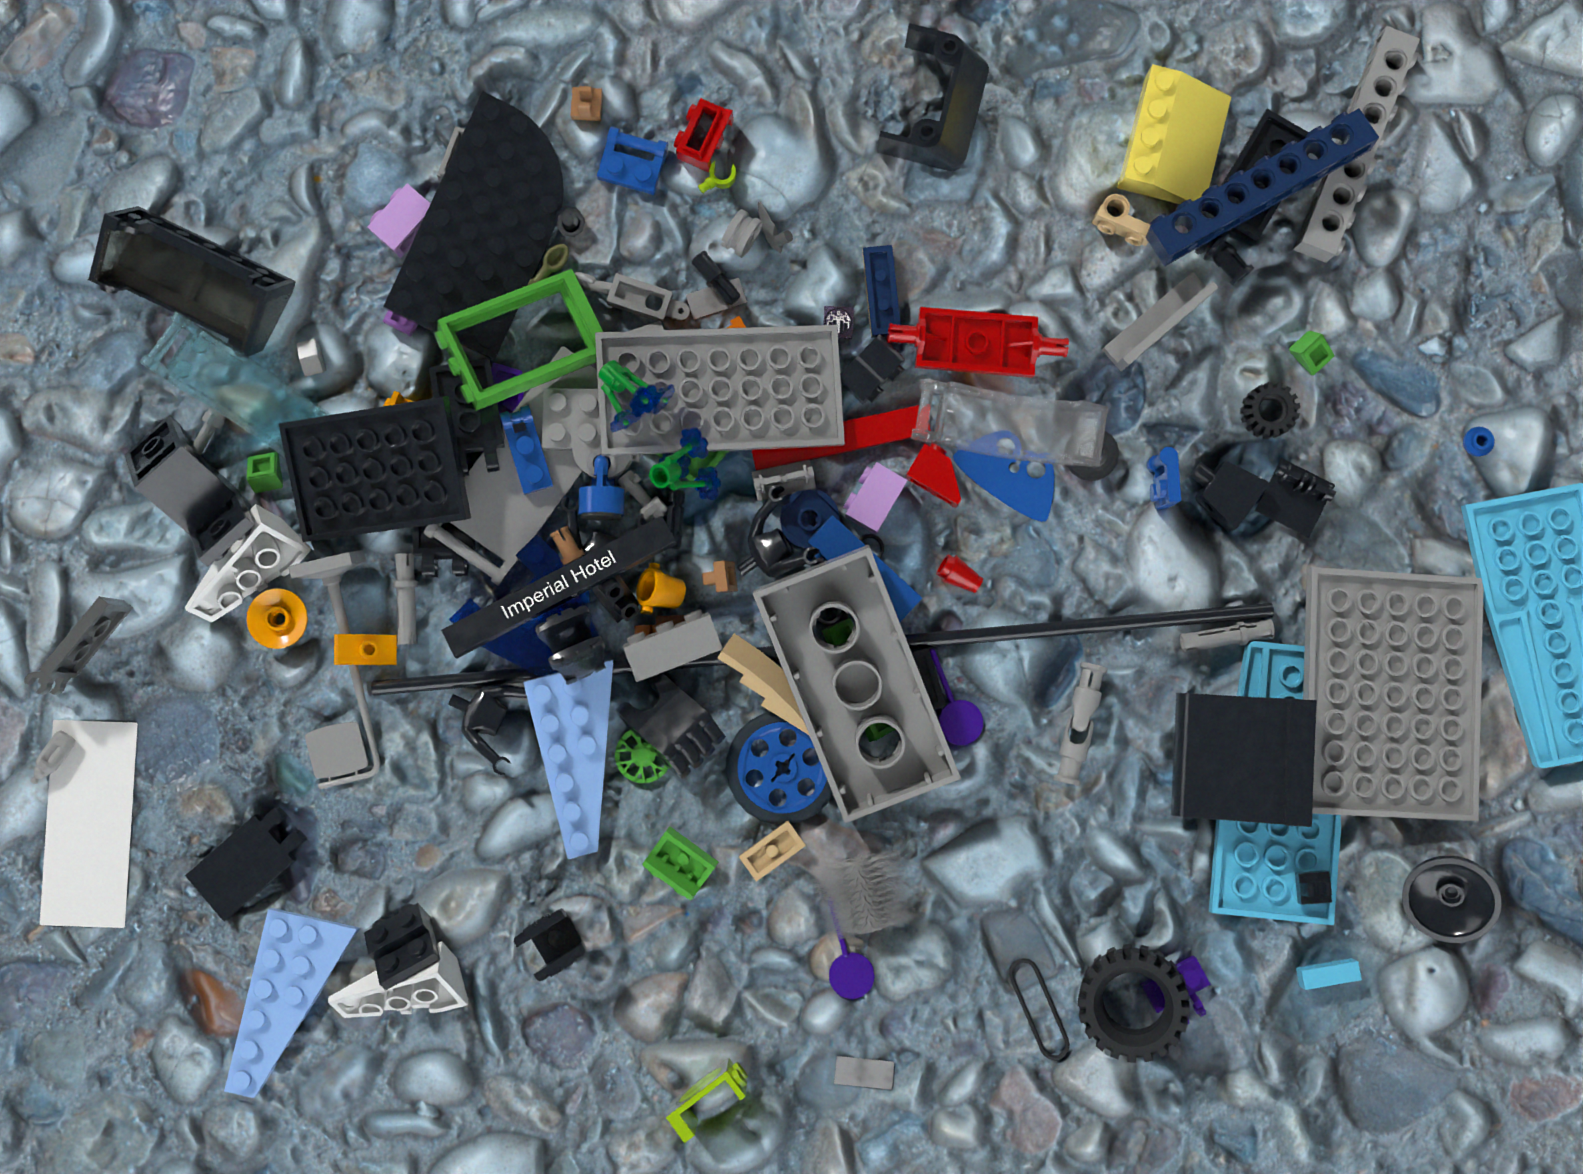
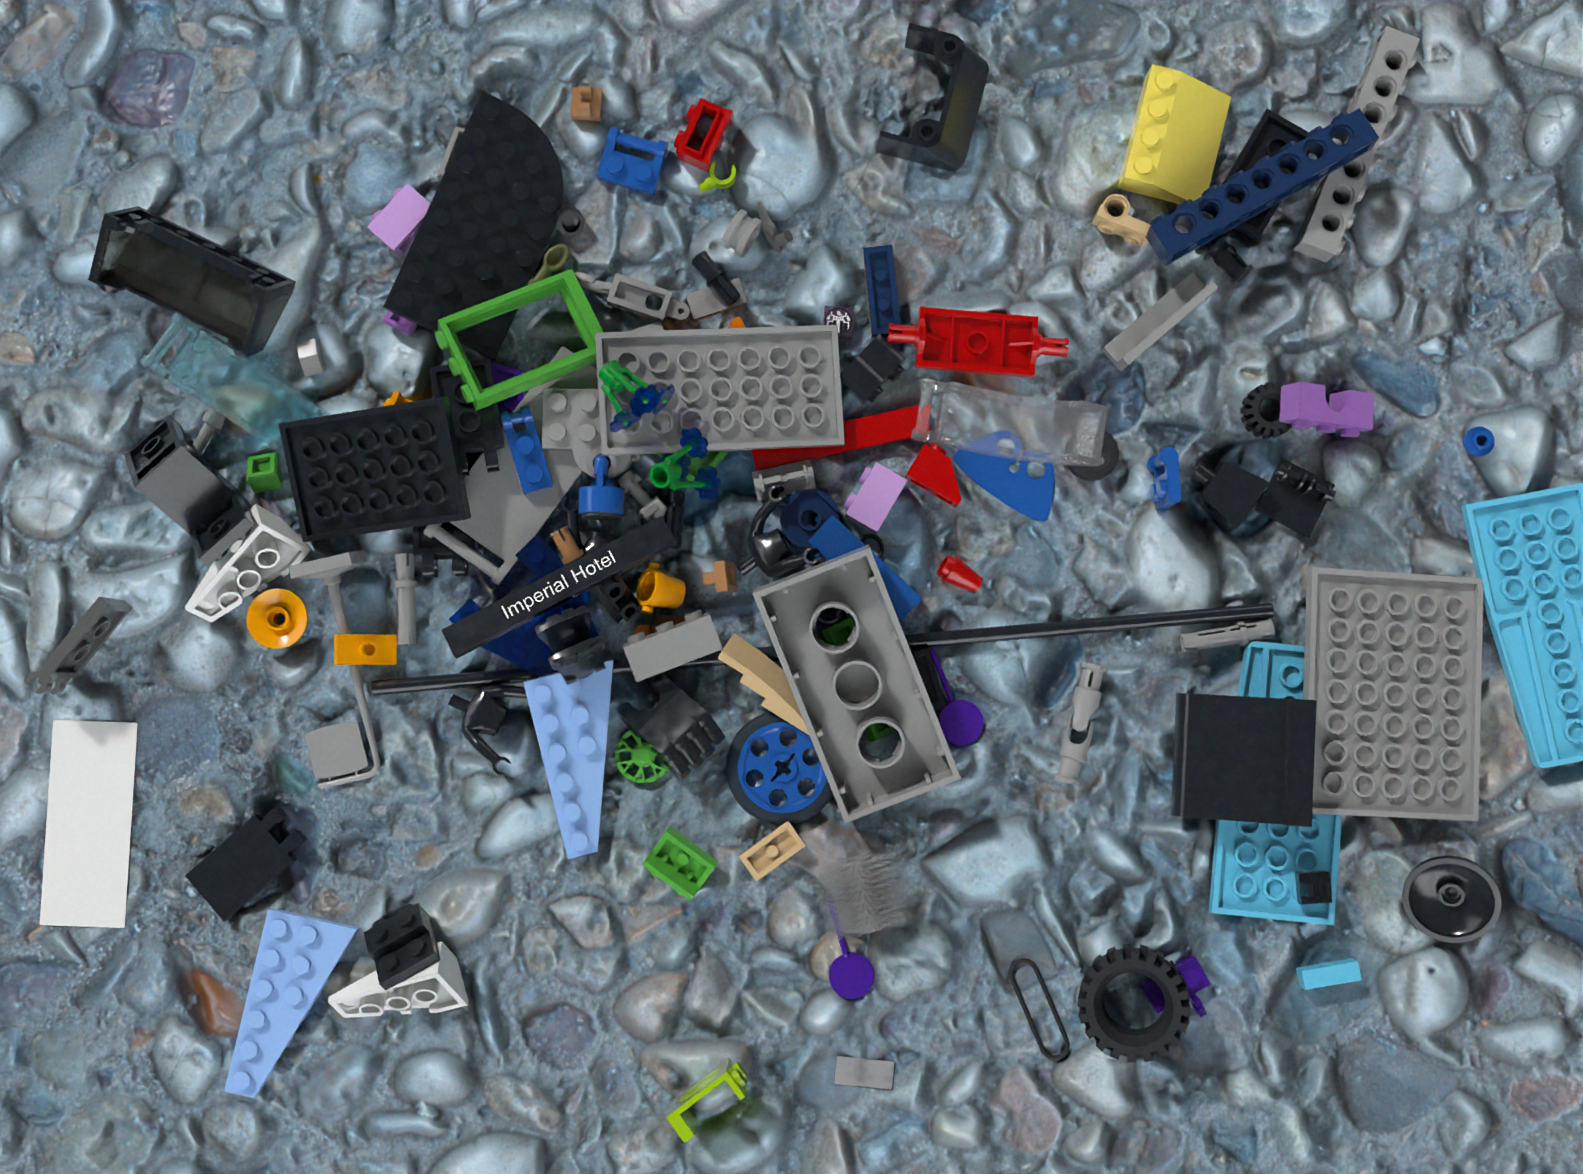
(52, 755): light grey piece -> none
(555, 957): black piece -> none
(1306, 407): none -> medium lavender arch
(1312, 351): bright green slope -> none

